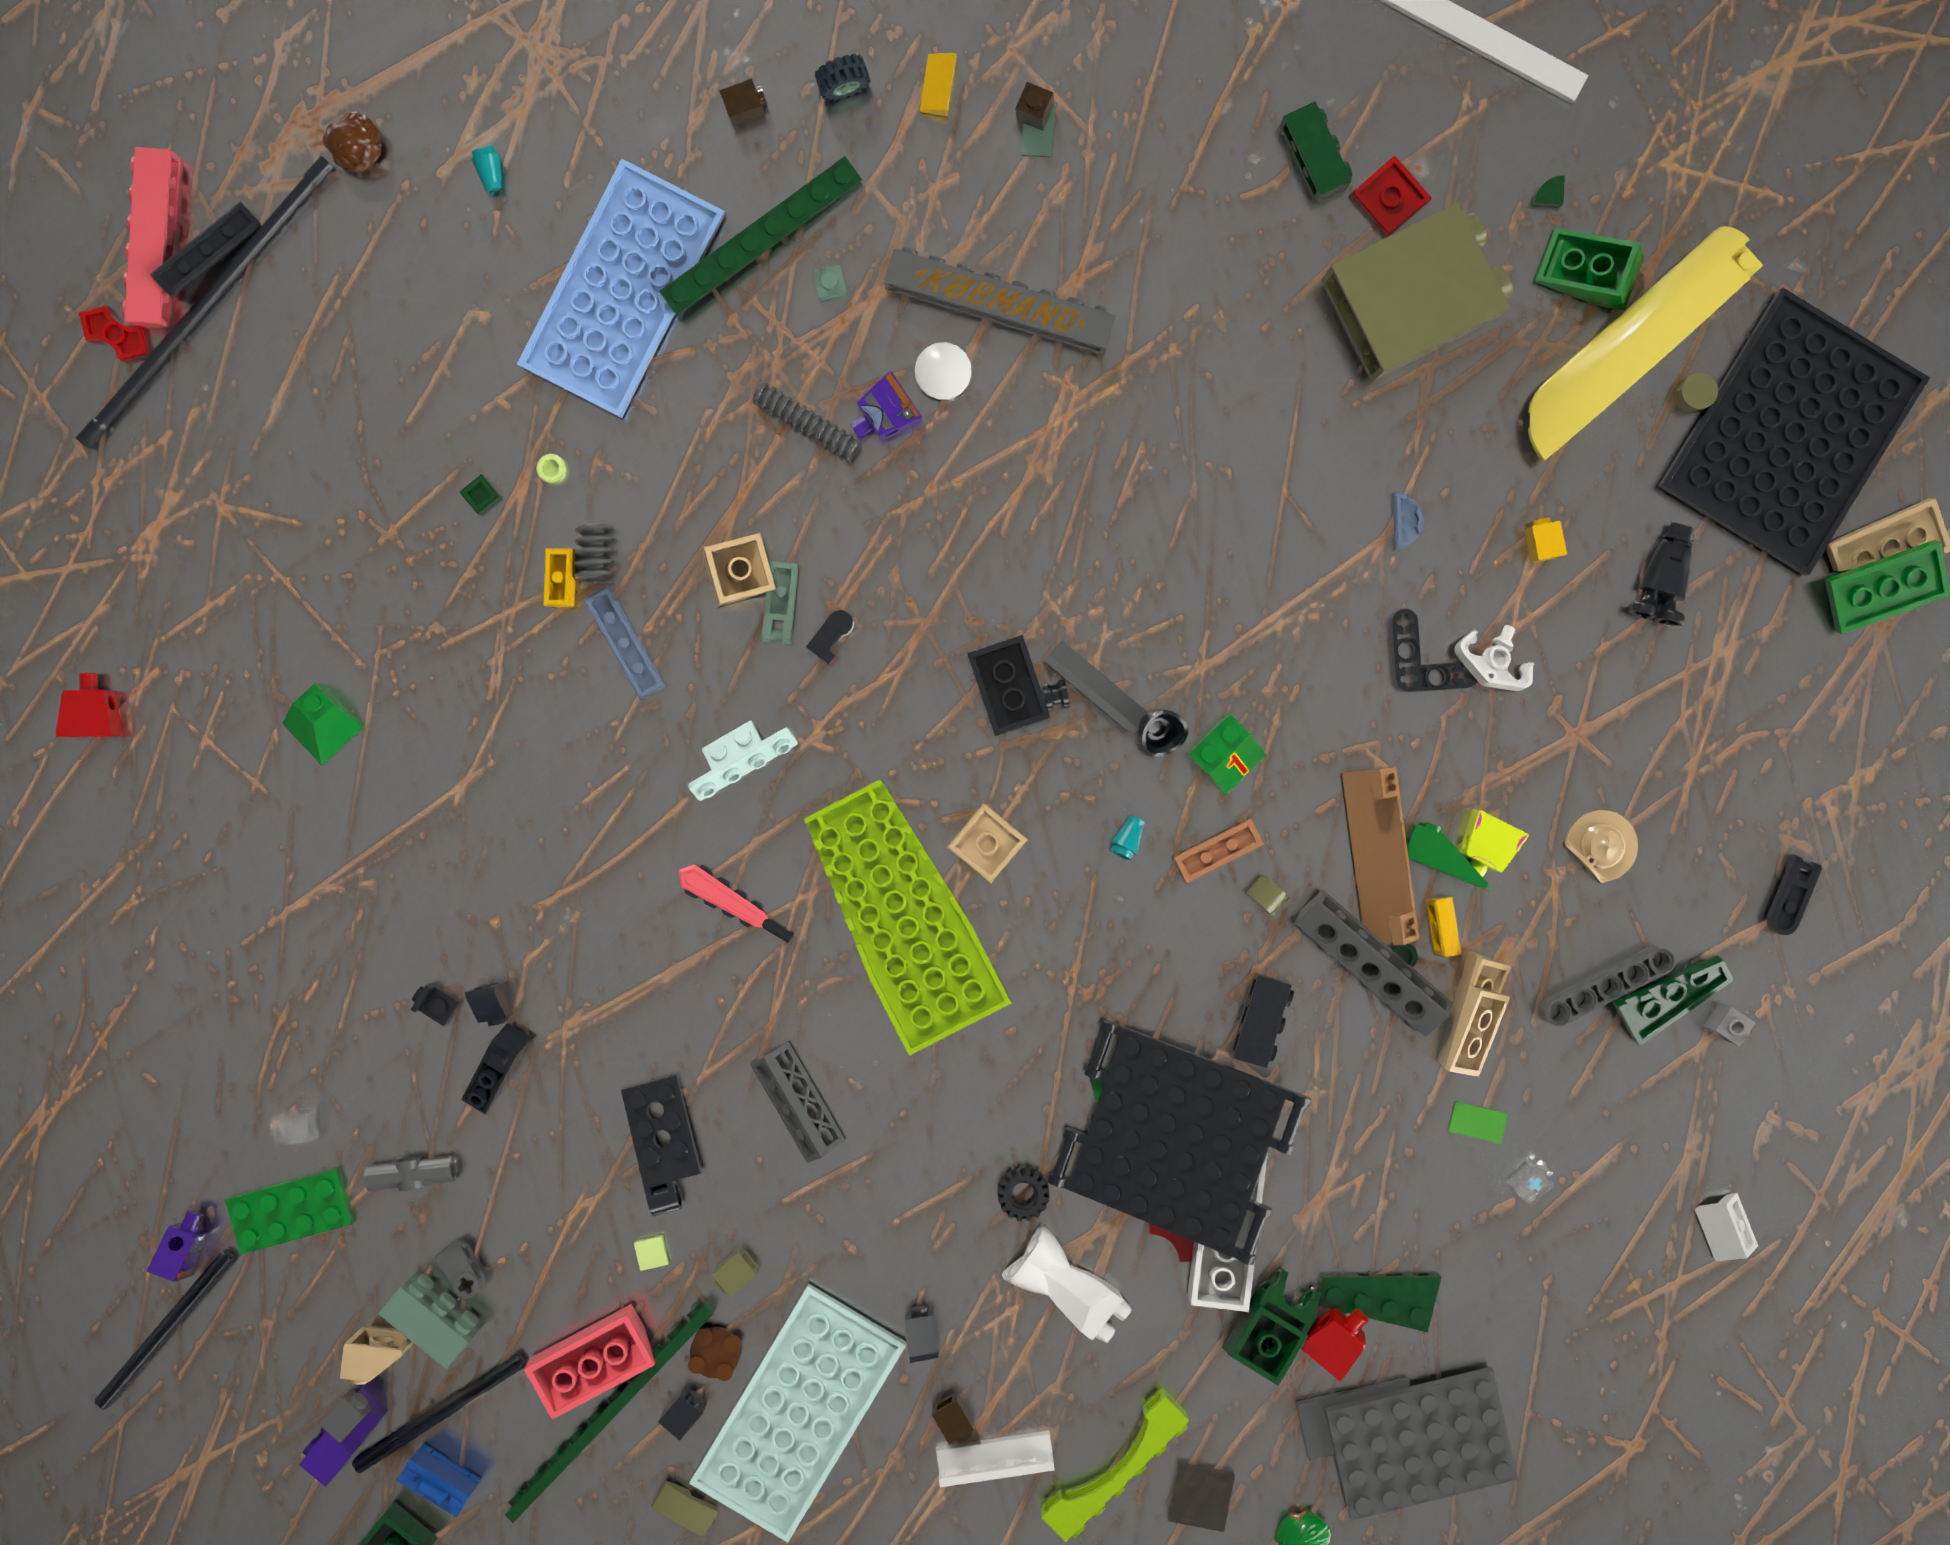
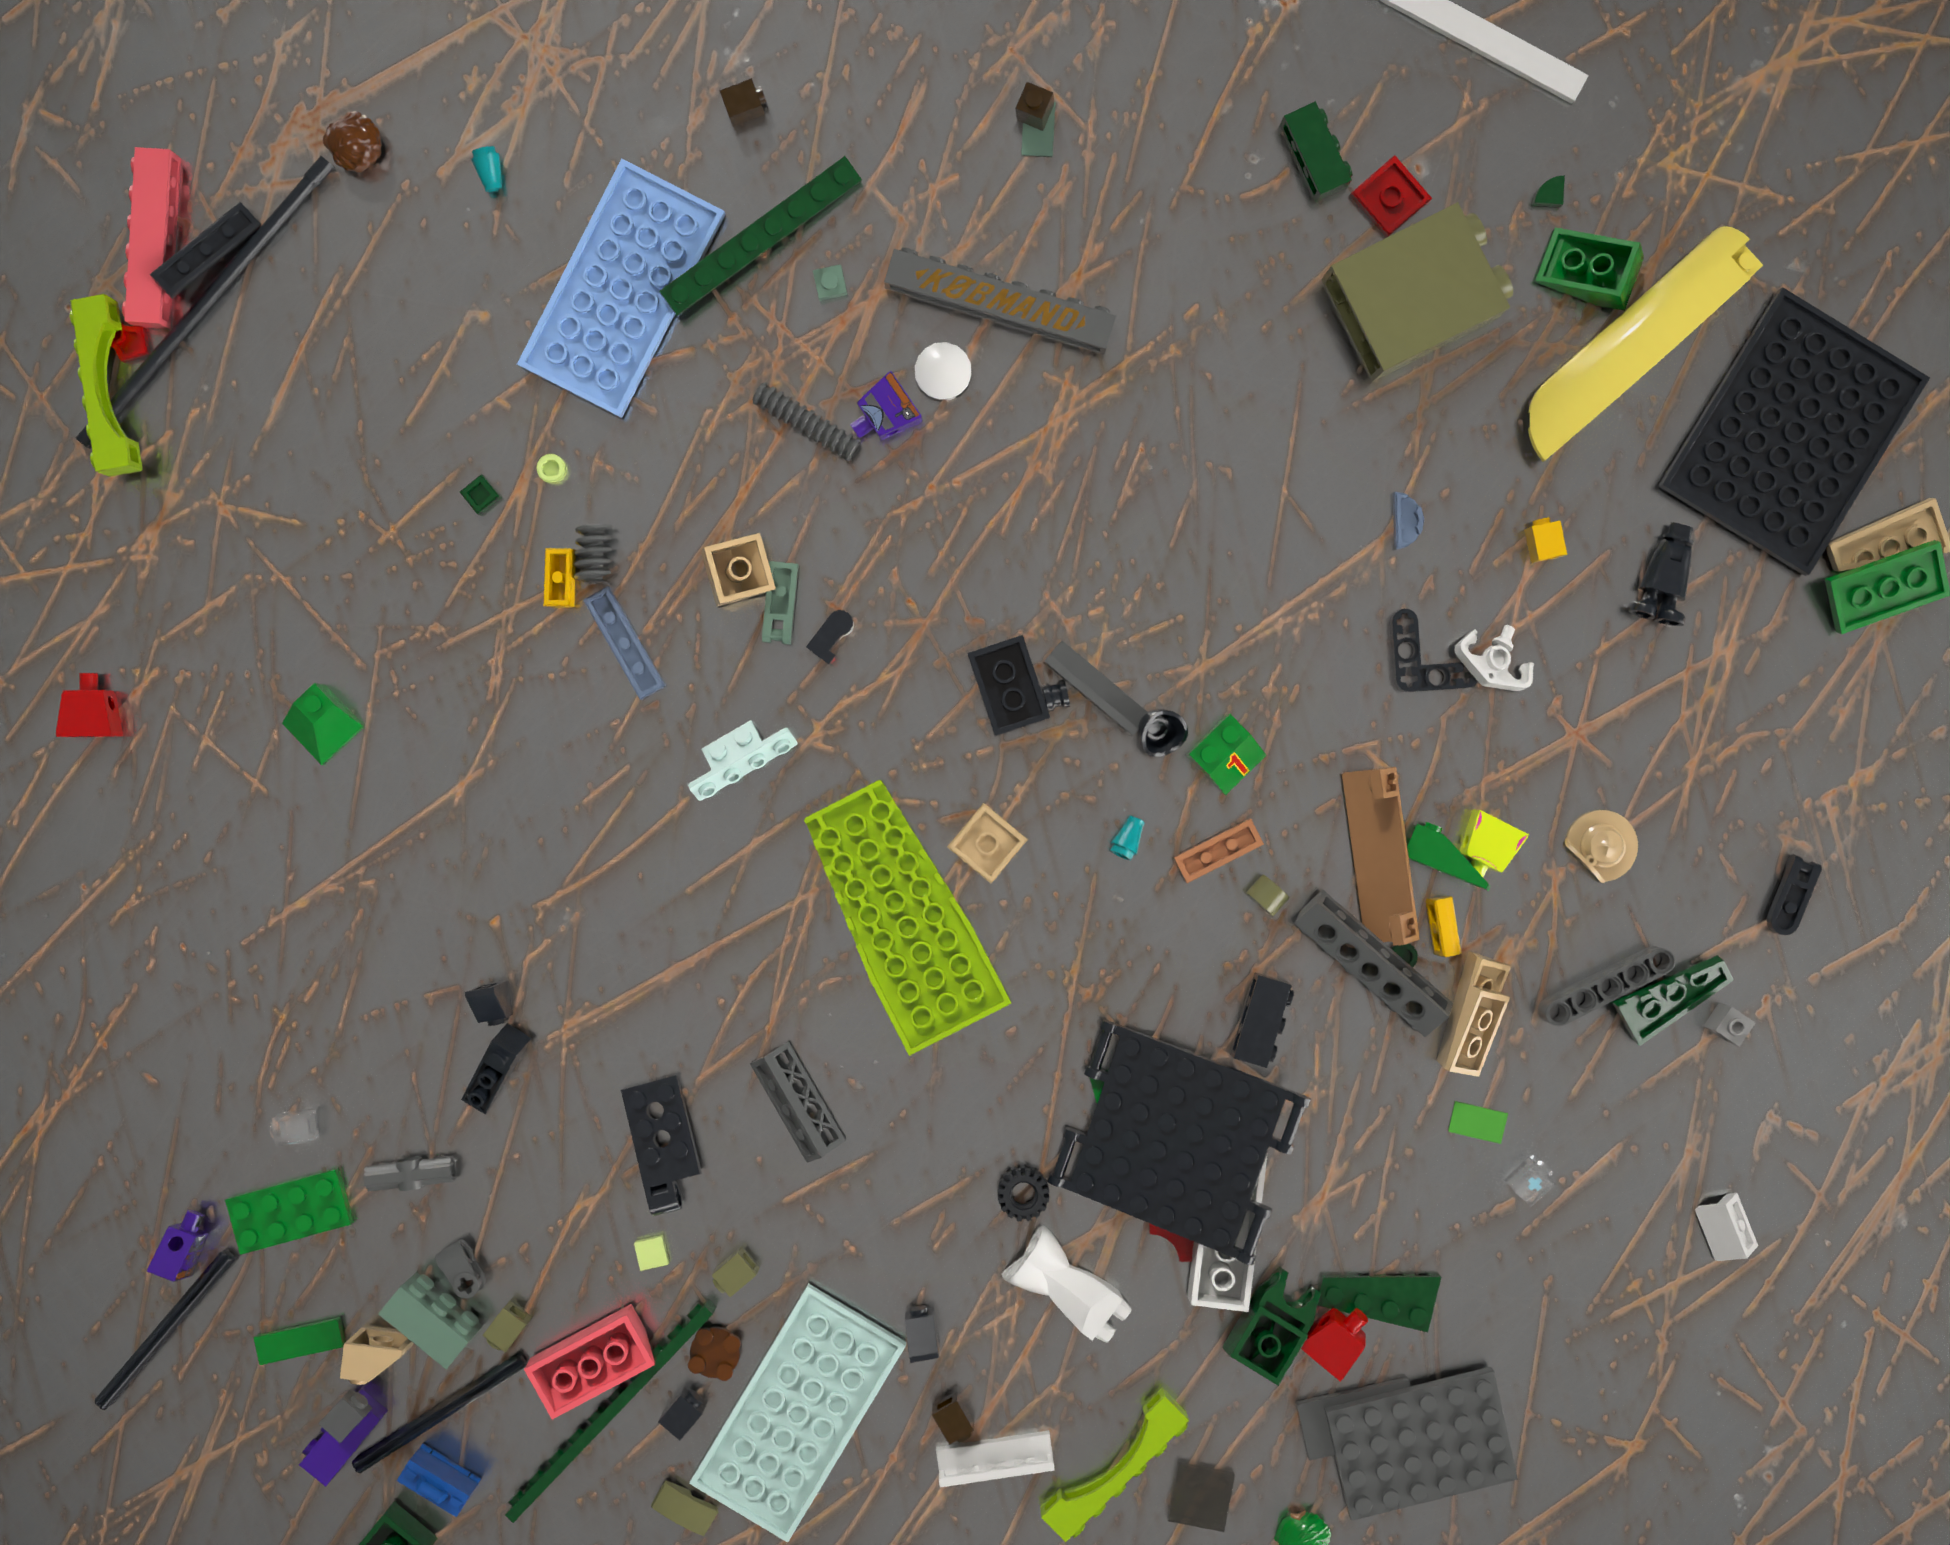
(95, 326): none -> lime arch
(299, 1341): none -> green tile
(435, 1003): black bracket -> none
(507, 1327): none -> olive brick
(699, 882): coral sword -> none
(842, 77): black wheel -> none
(938, 83): yellow slope -> none
(1695, 393): olive piece -> none

